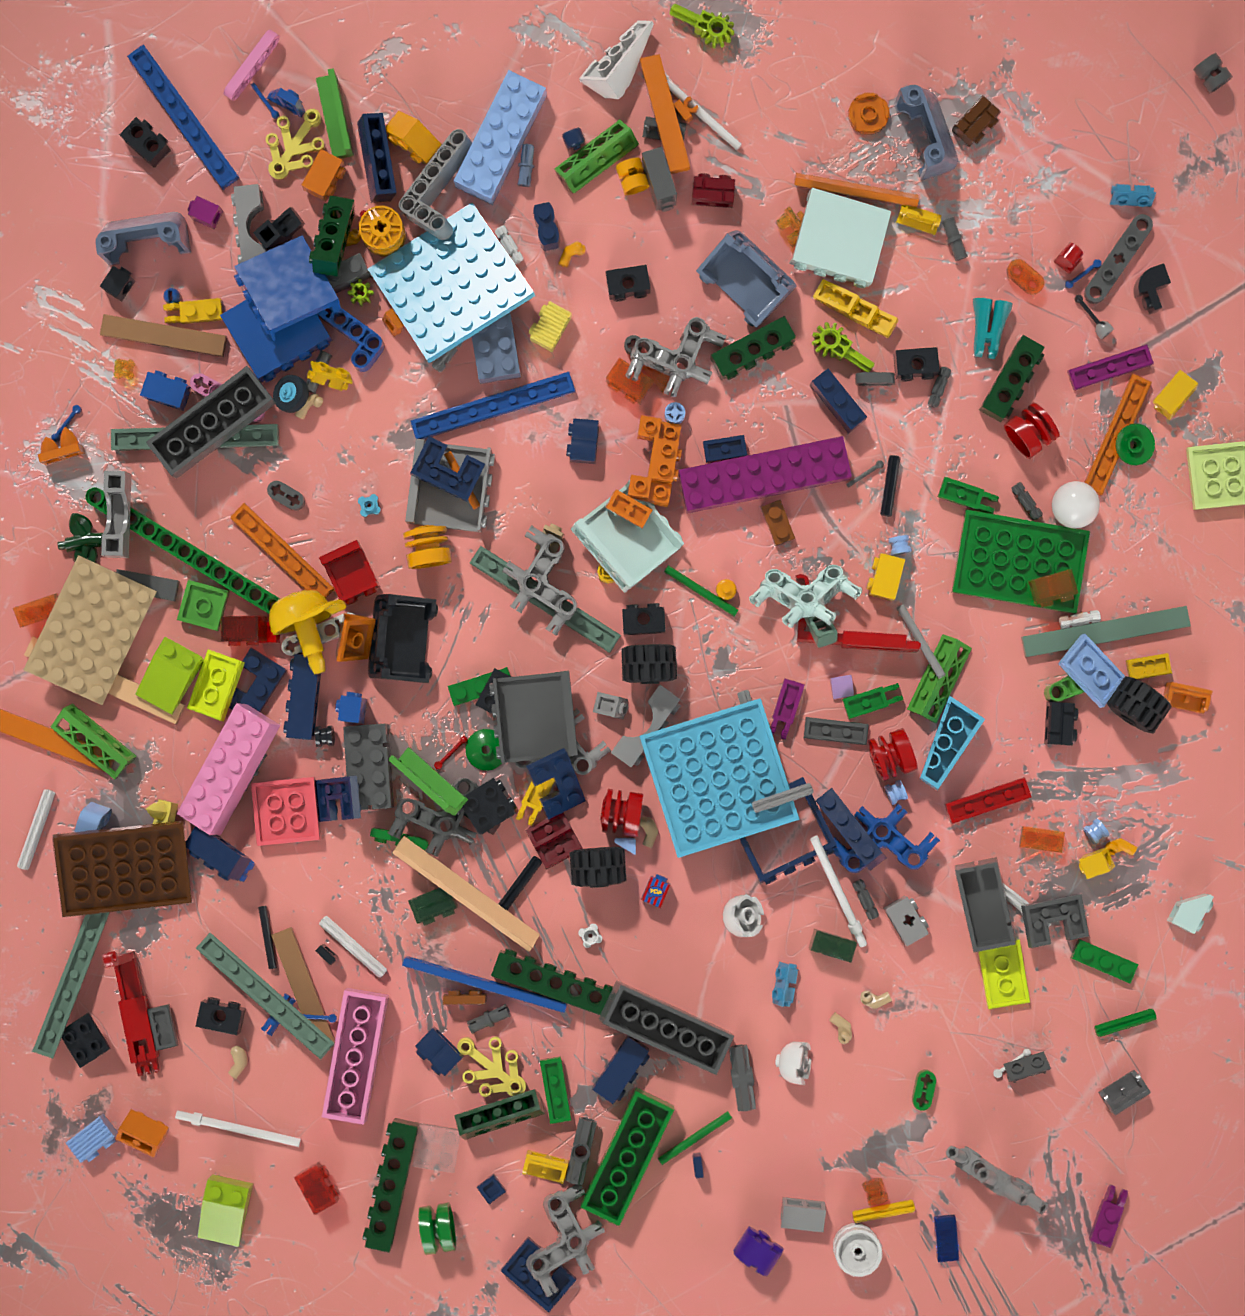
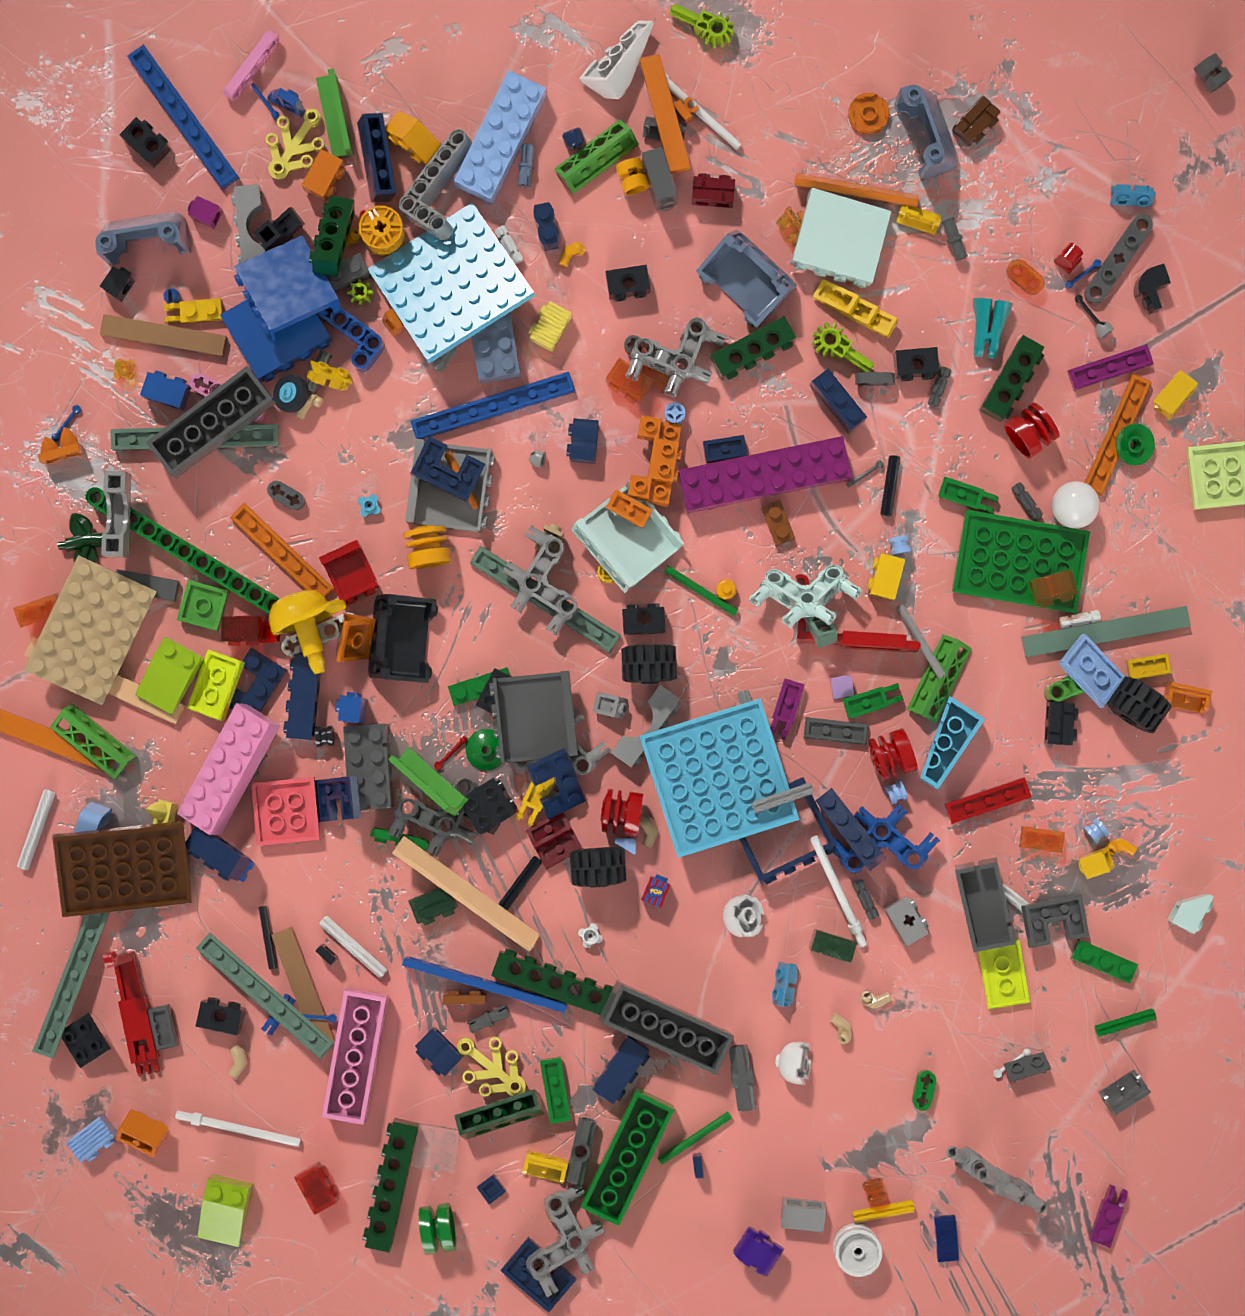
(537, 458): none -> light grey hinge

